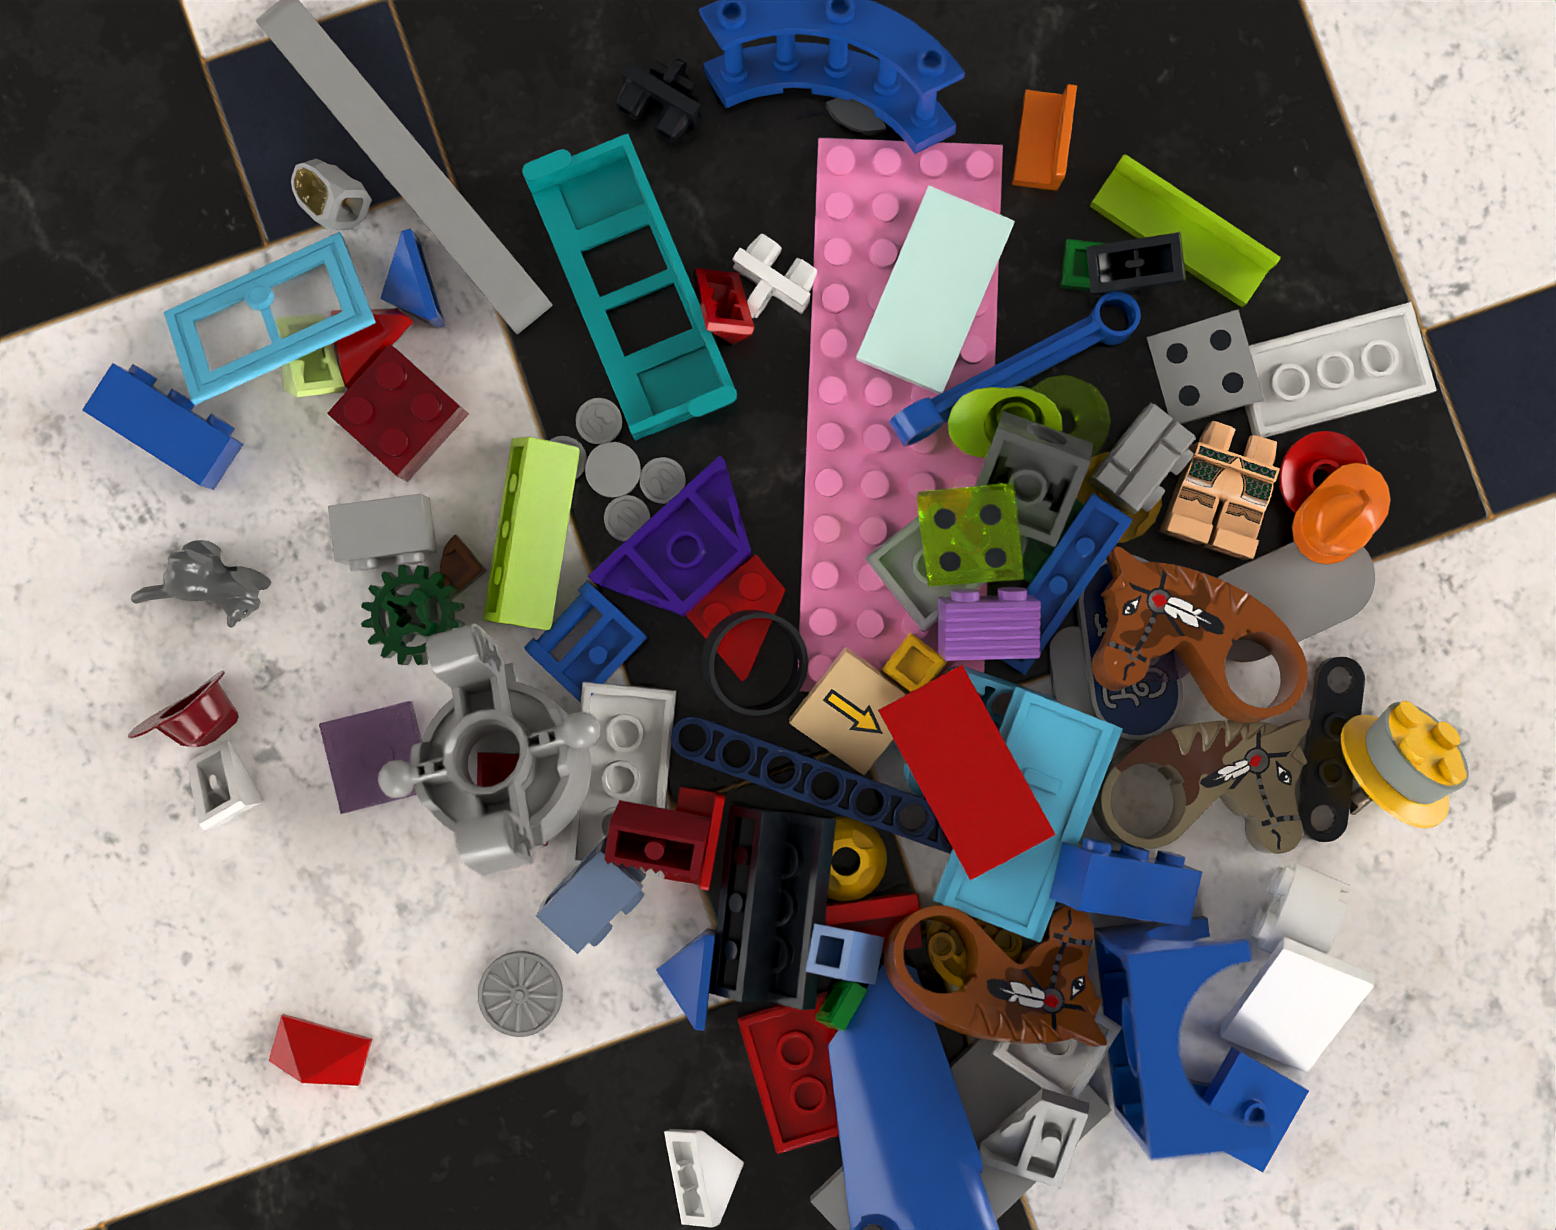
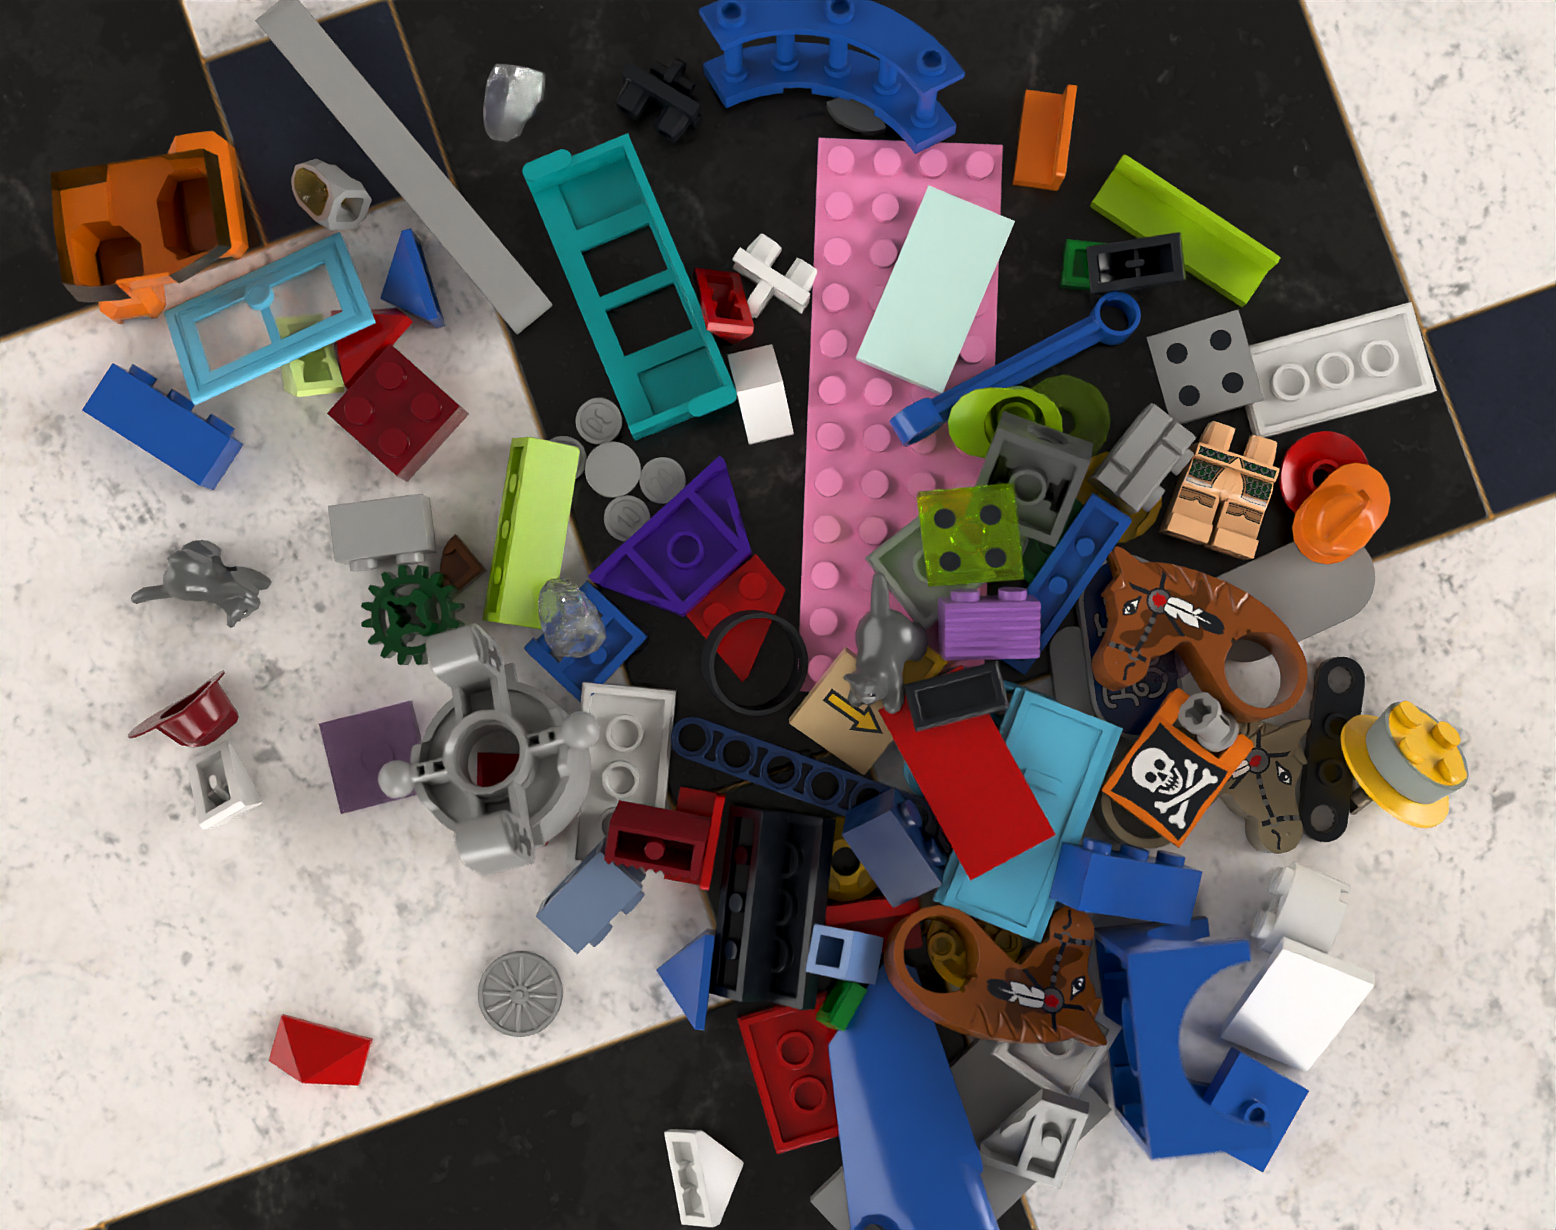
(147, 223): none -> orange piece
(511, 100): none -> clear rock
(569, 619): none -> clear rock
(761, 394): none -> white slope
(884, 645): none -> dark grey animal
(895, 847): none -> dark blue brick
(956, 696): none -> black tile
(1169, 776): none -> flag
(1213, 727): none -> light grey bush

